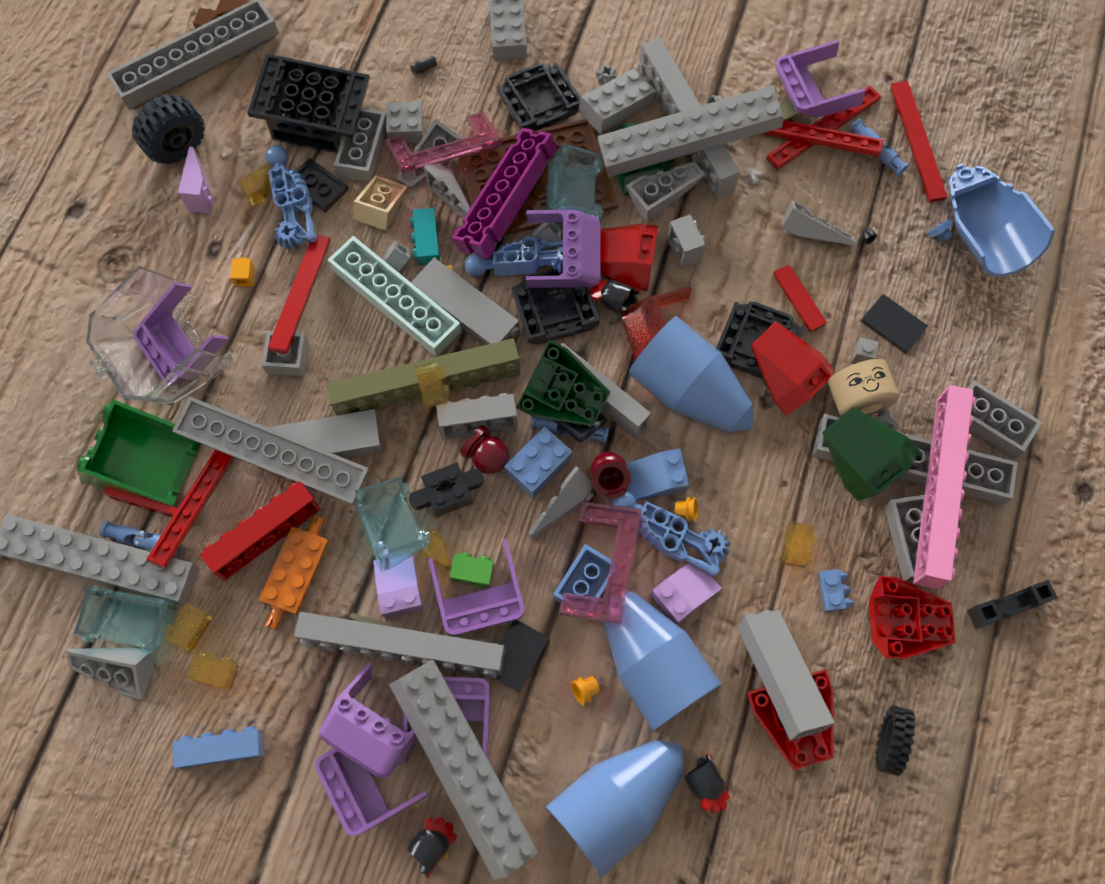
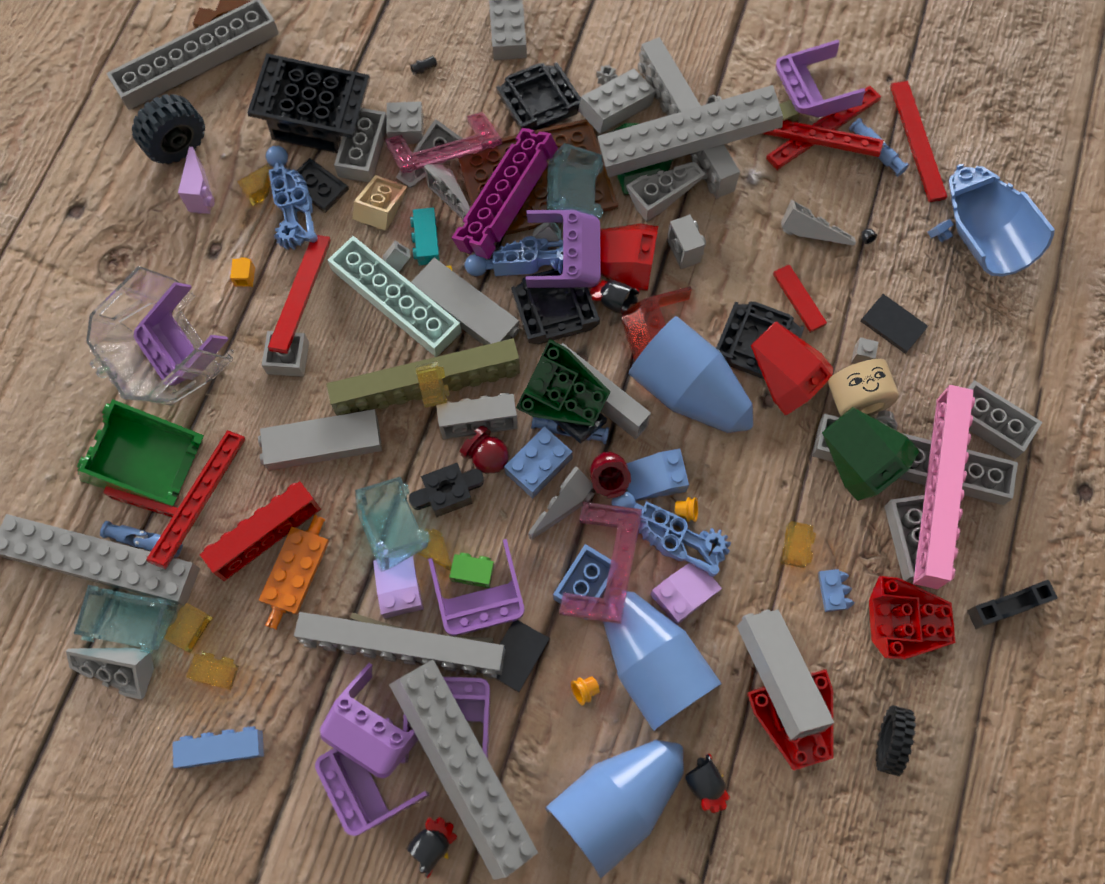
(270, 450): light grey plate -> none

